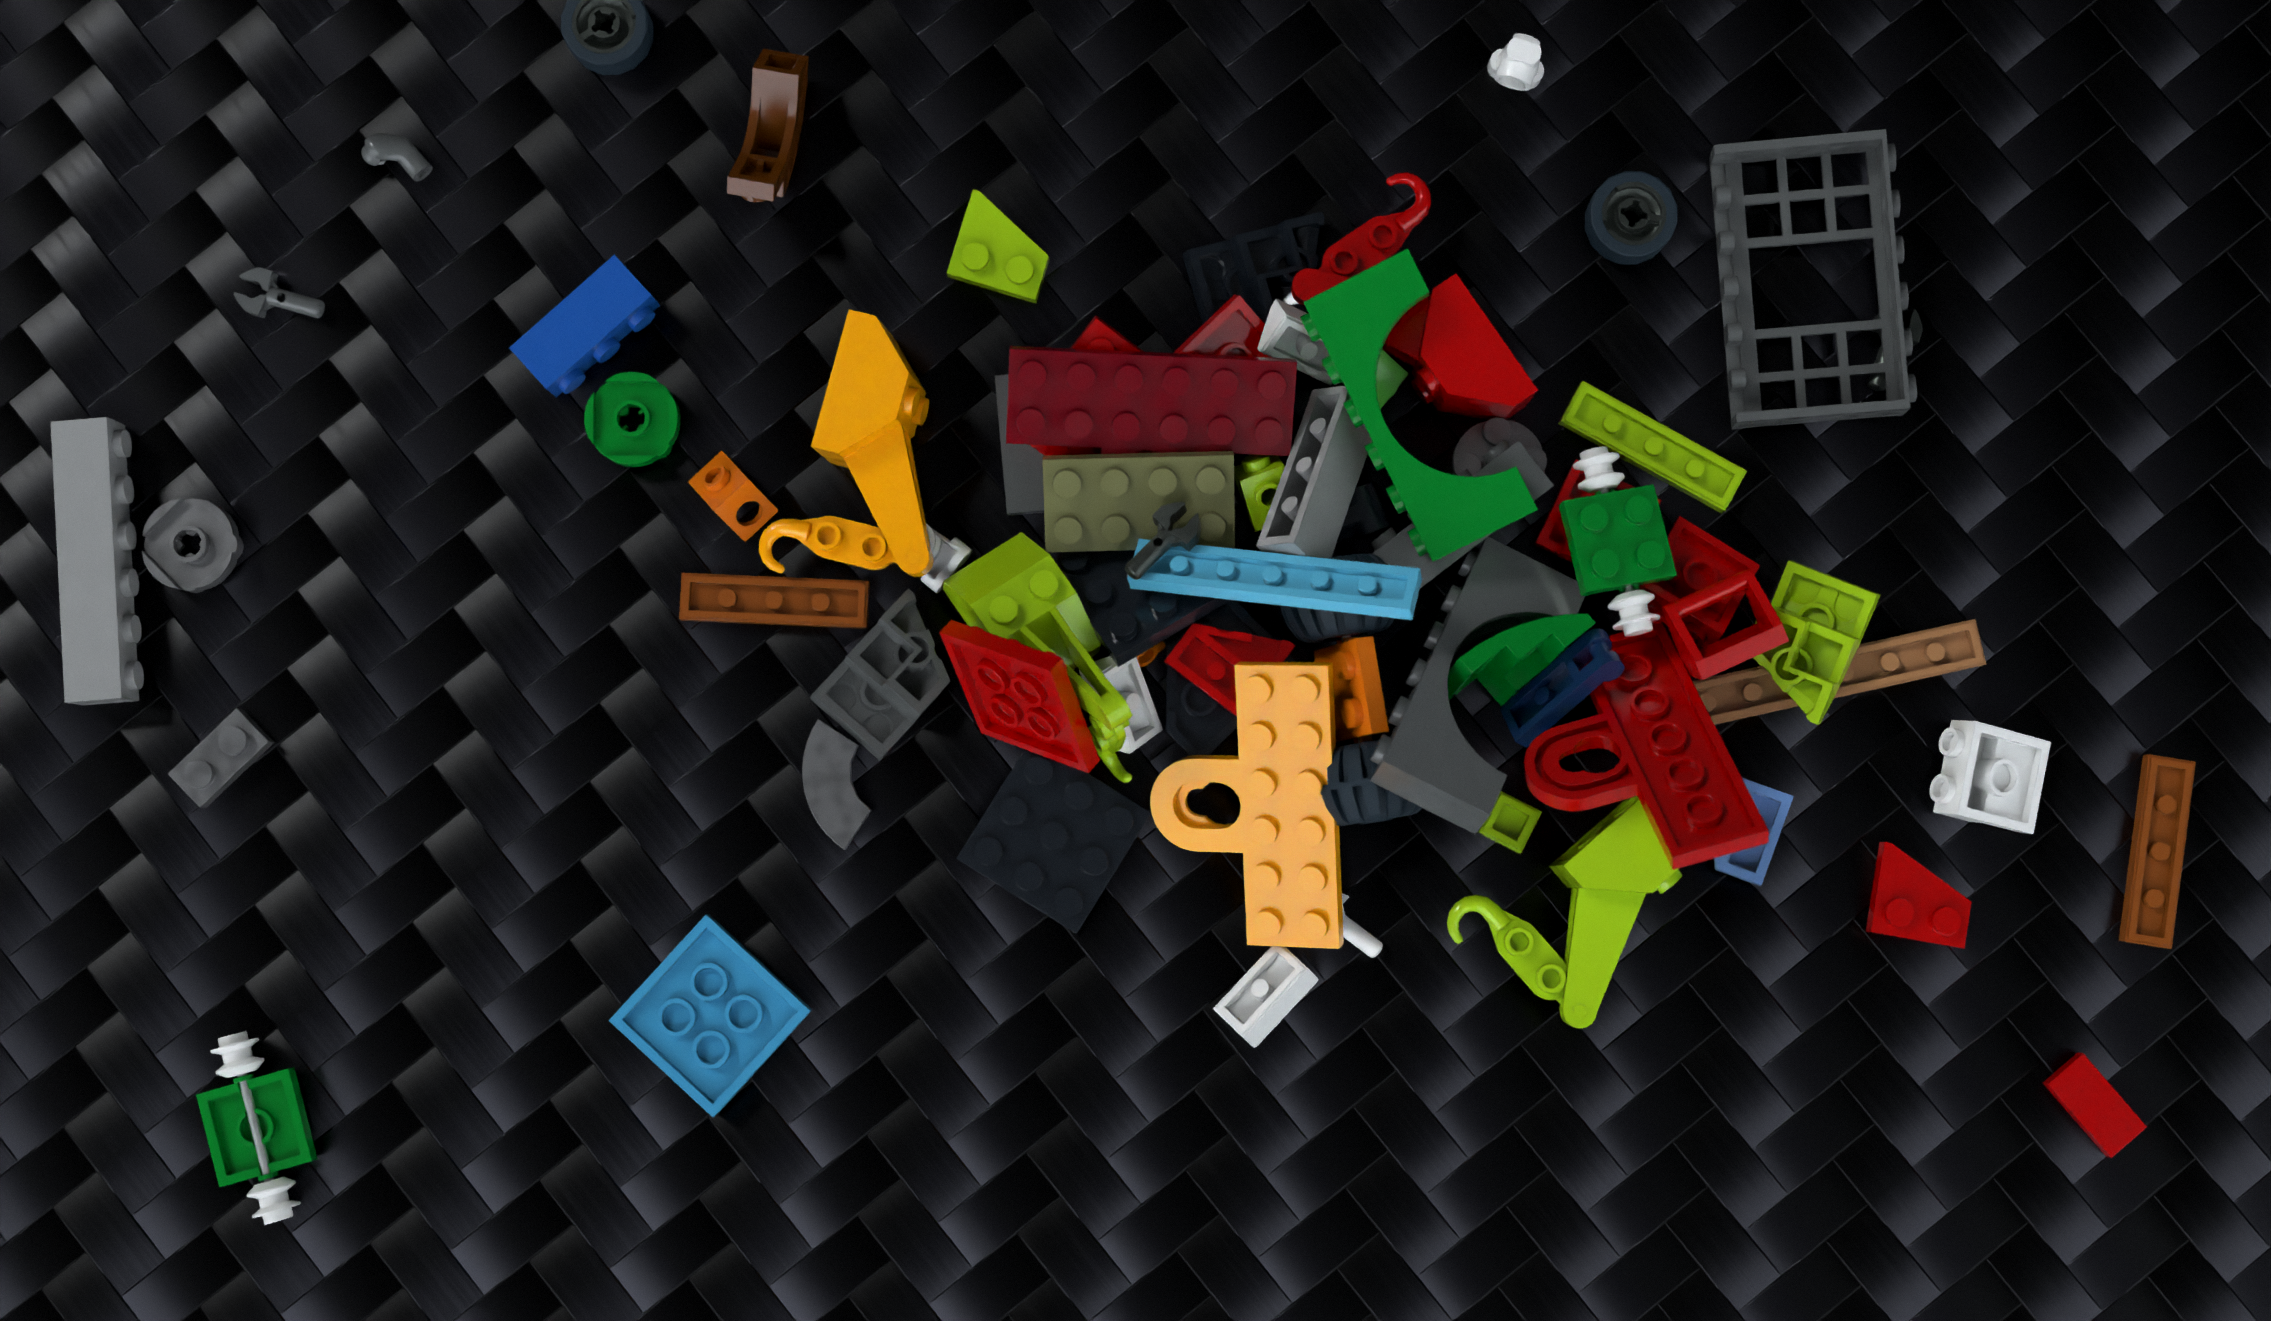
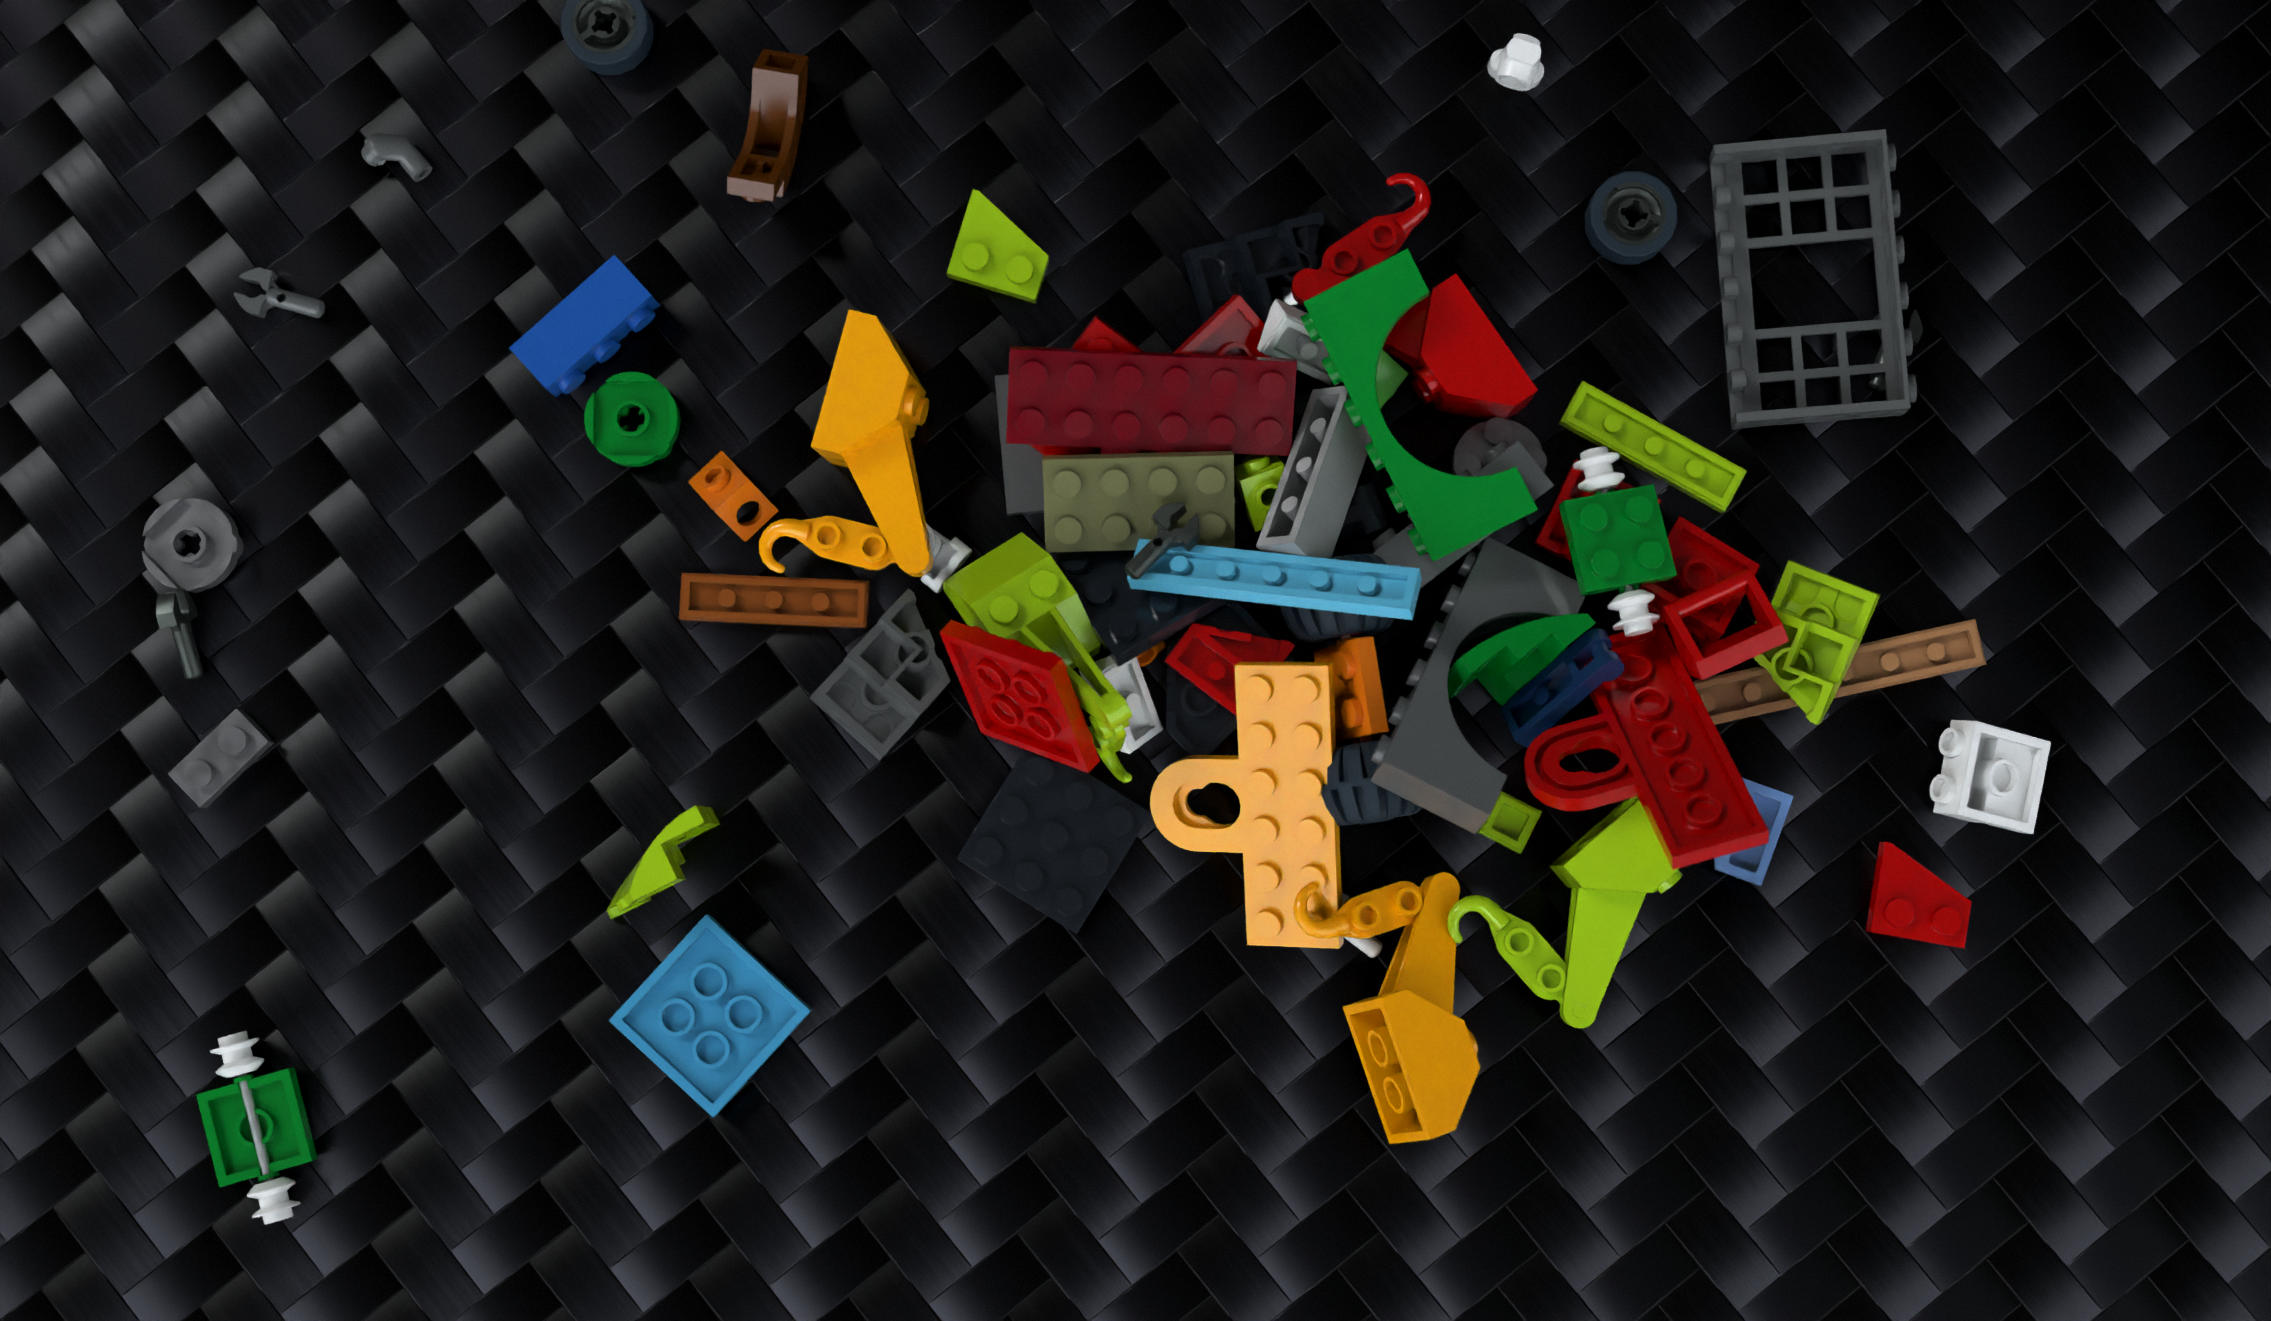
(96, 561): light grey brick -> none
(176, 611): none -> pearl dark grey bar
(661, 861): none -> lime slope
(830, 784): flat silver tile -> none
(1266, 994): white slope -> none
(1407, 1037): none -> light orange slope
(2094, 1104): red tile -> none
(2157, 851): dark orange tile -> none

